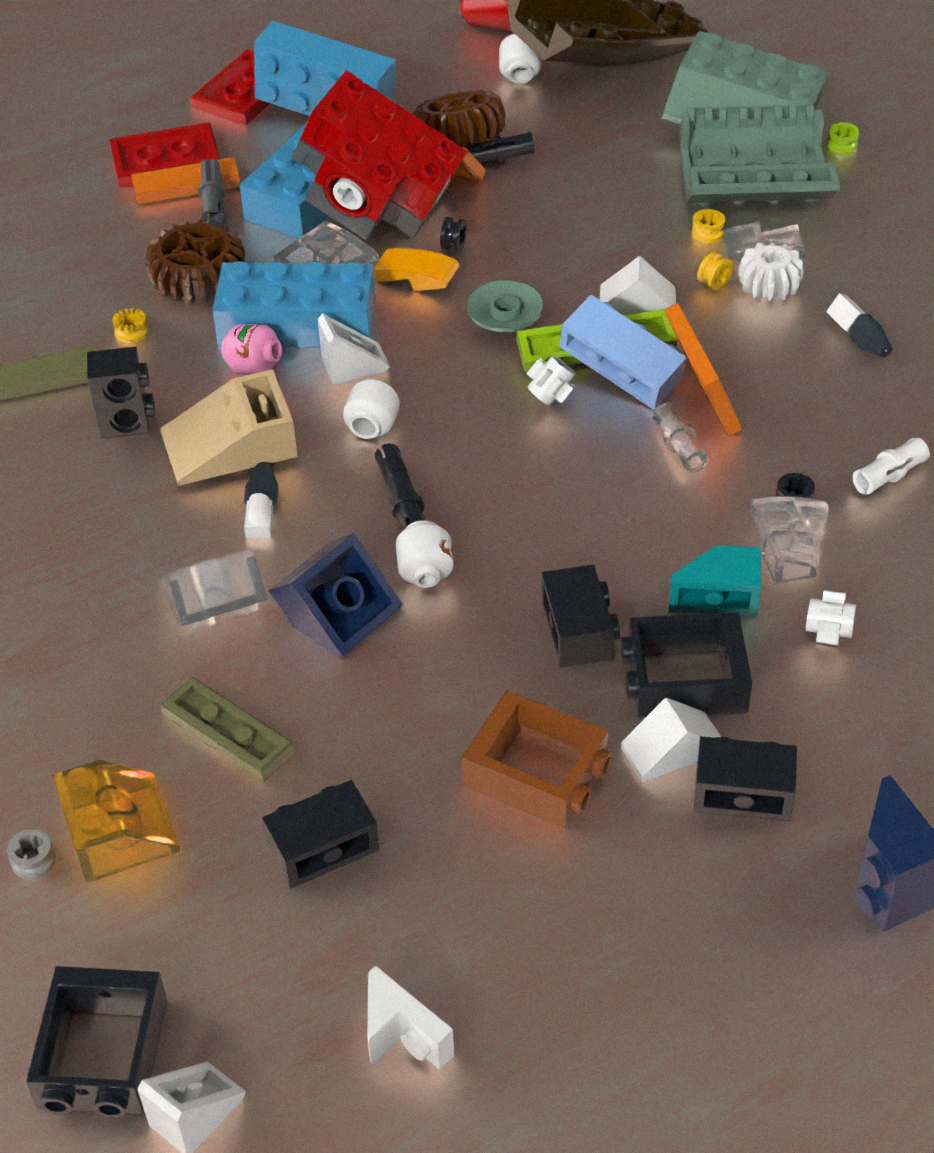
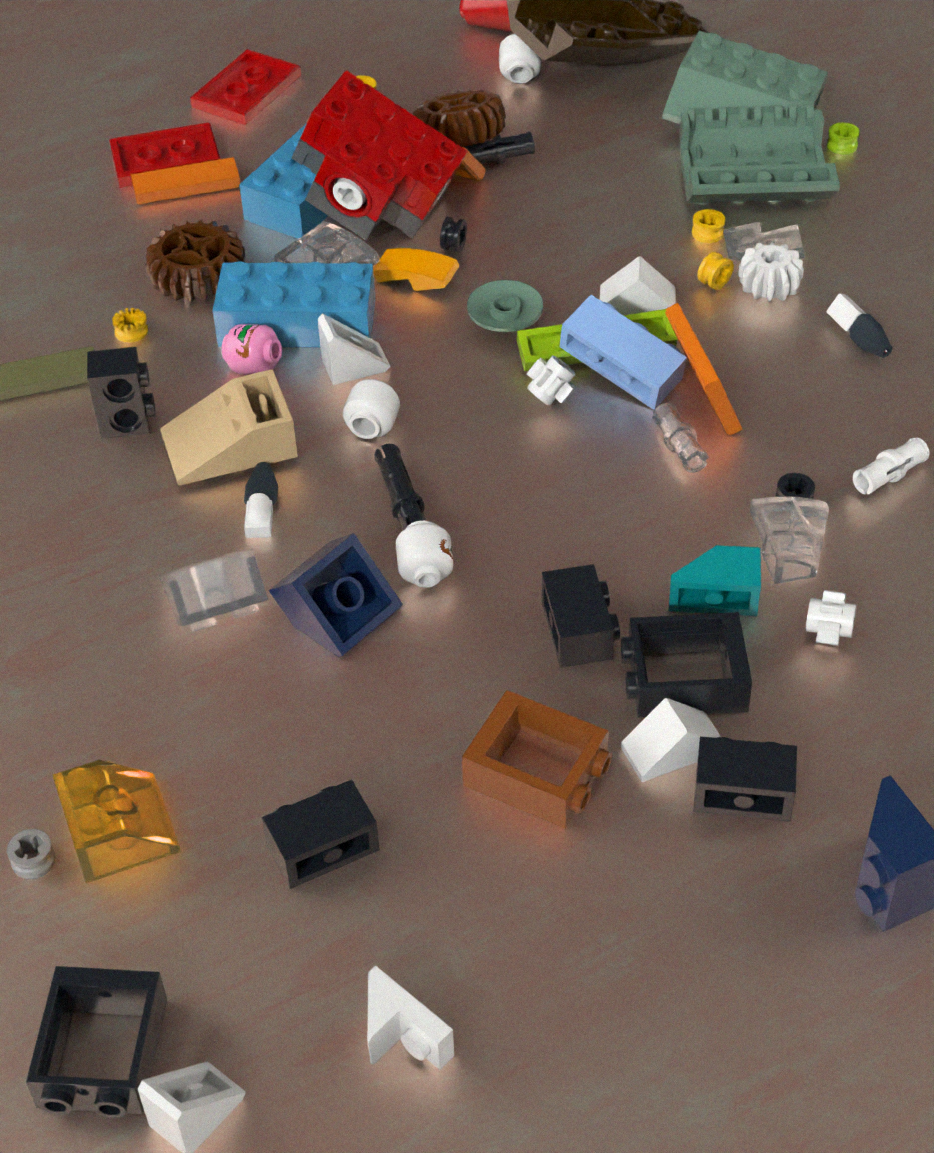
(211, 192): dark grey axle -> none
(228, 729): olive tile -> none
(301, 67): dark azure brick -> none

